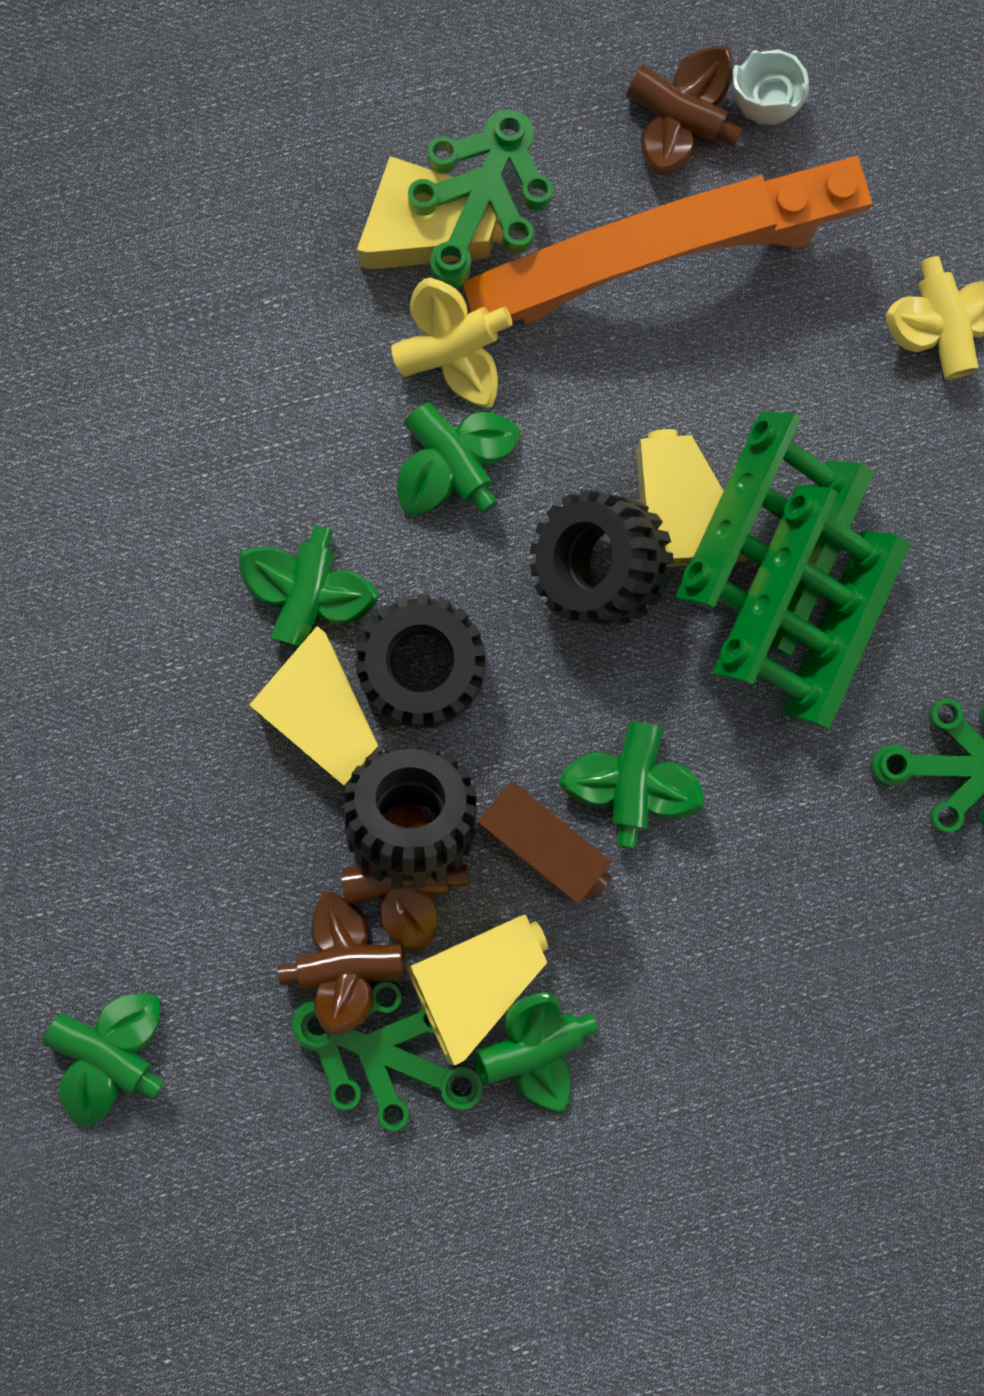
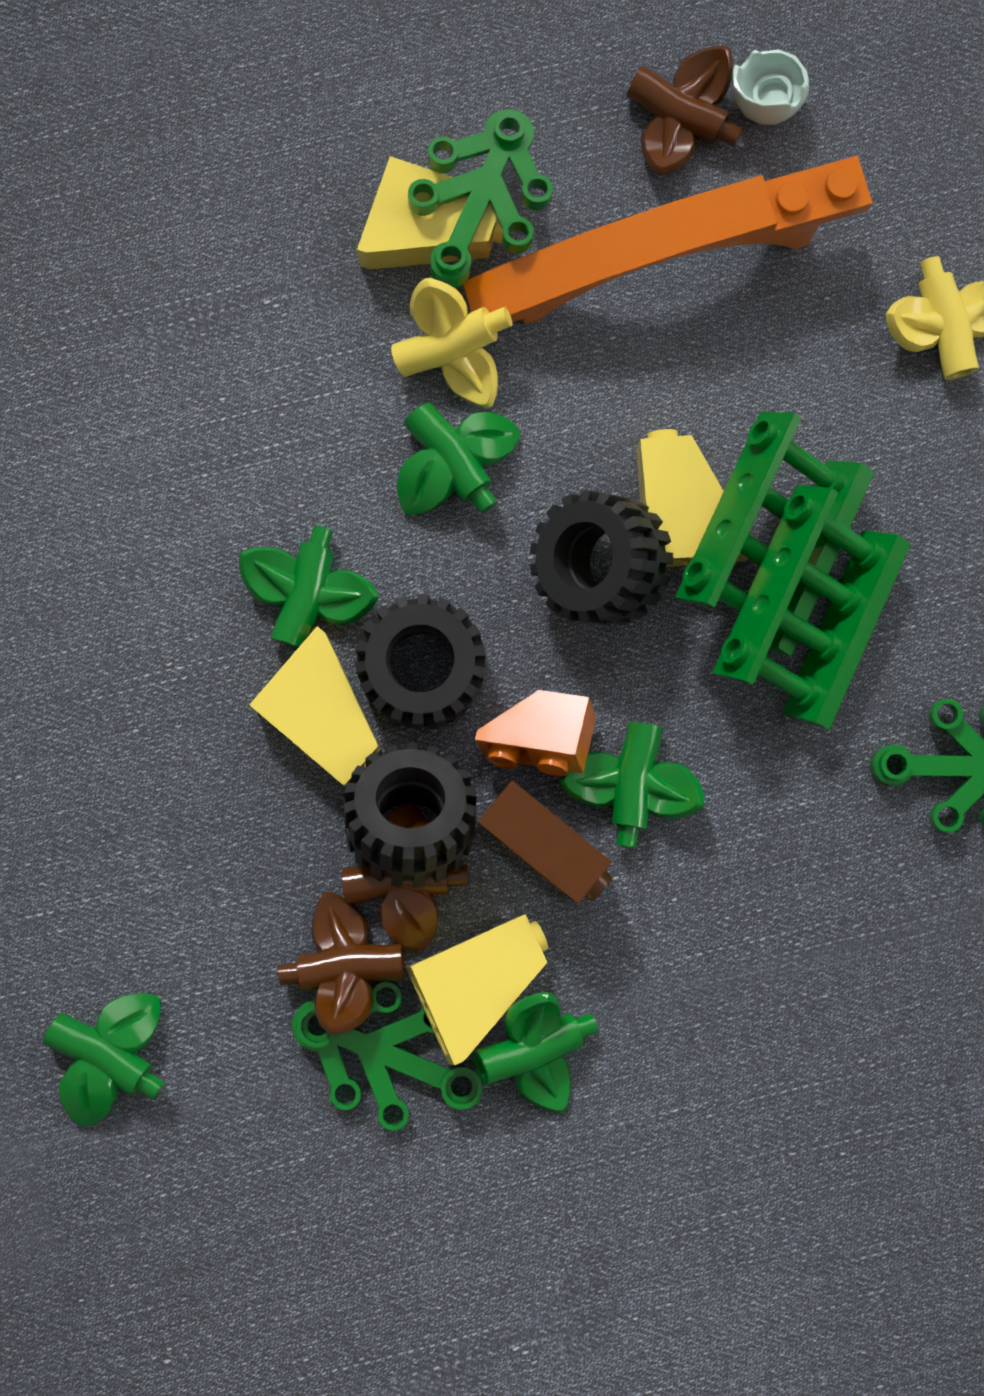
(541, 732): none -> slope

